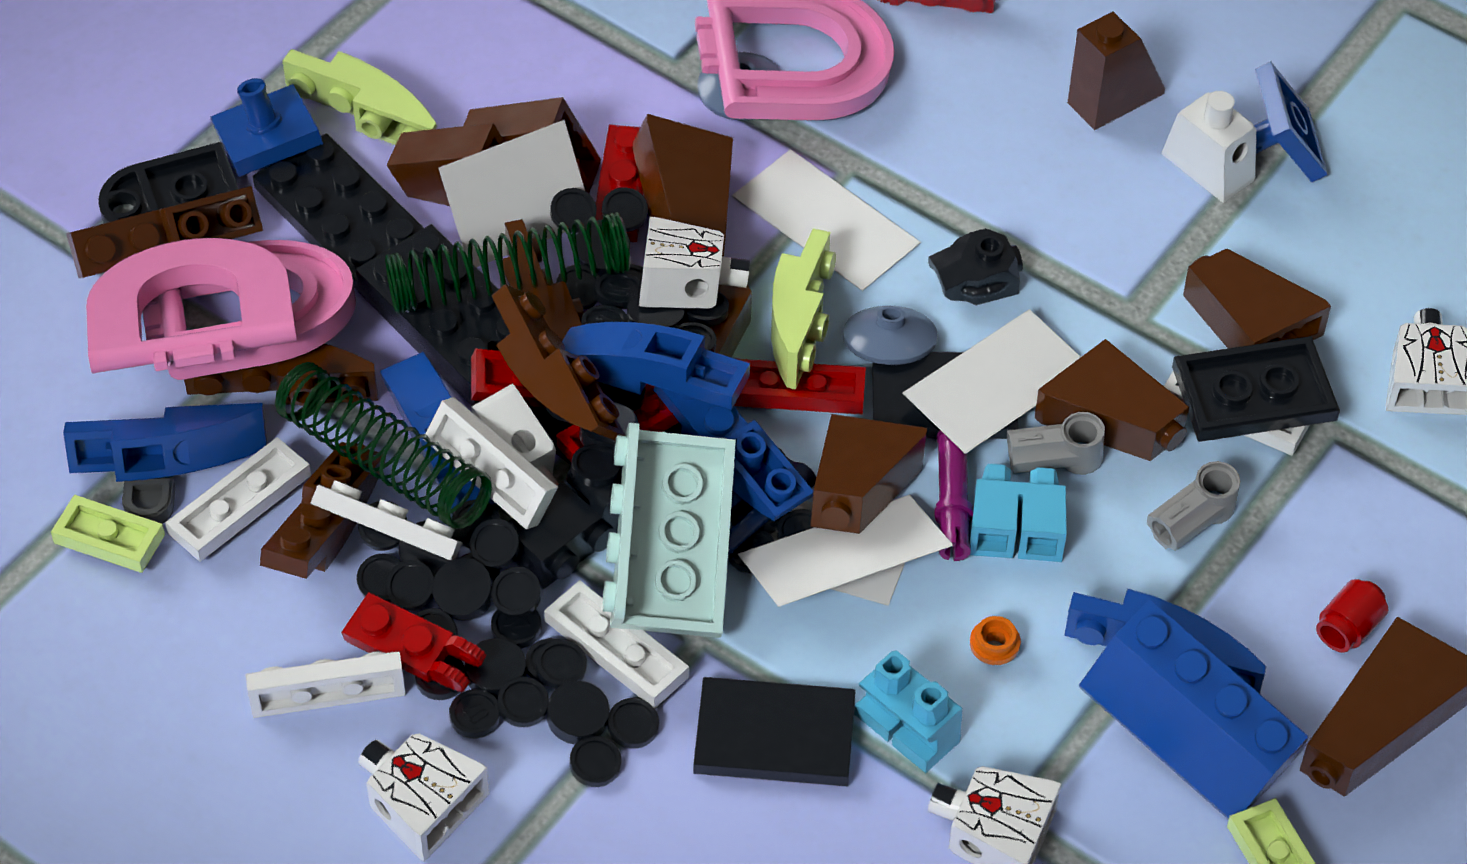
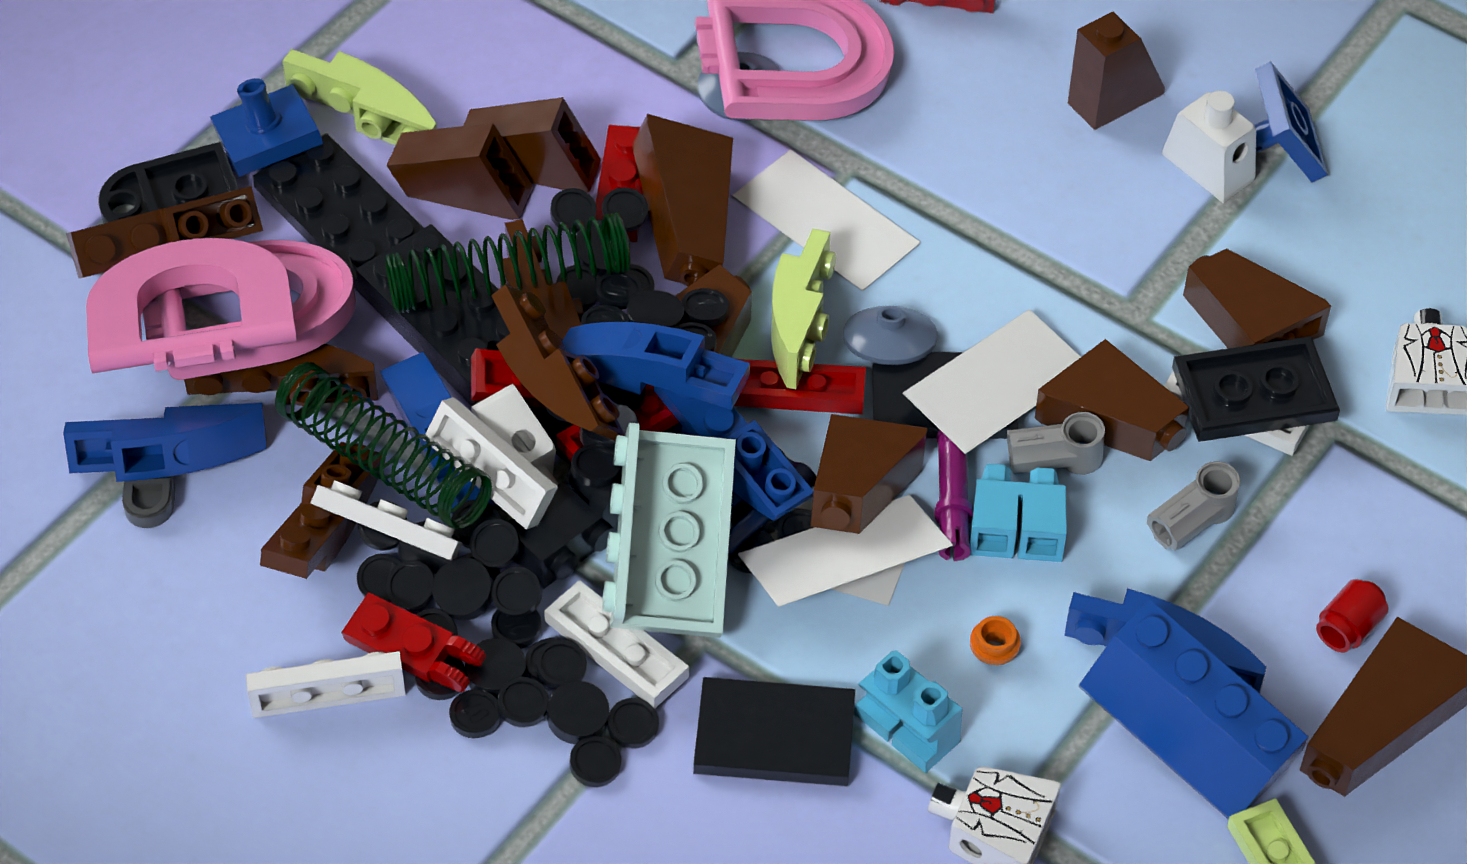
(108, 533): yellowish green plate -> none
(238, 499): white plate -> none
(423, 790): white torso -> none
(510, 185): white sticker -> none
(686, 266): white torso -> none
(978, 268): black hand -> none

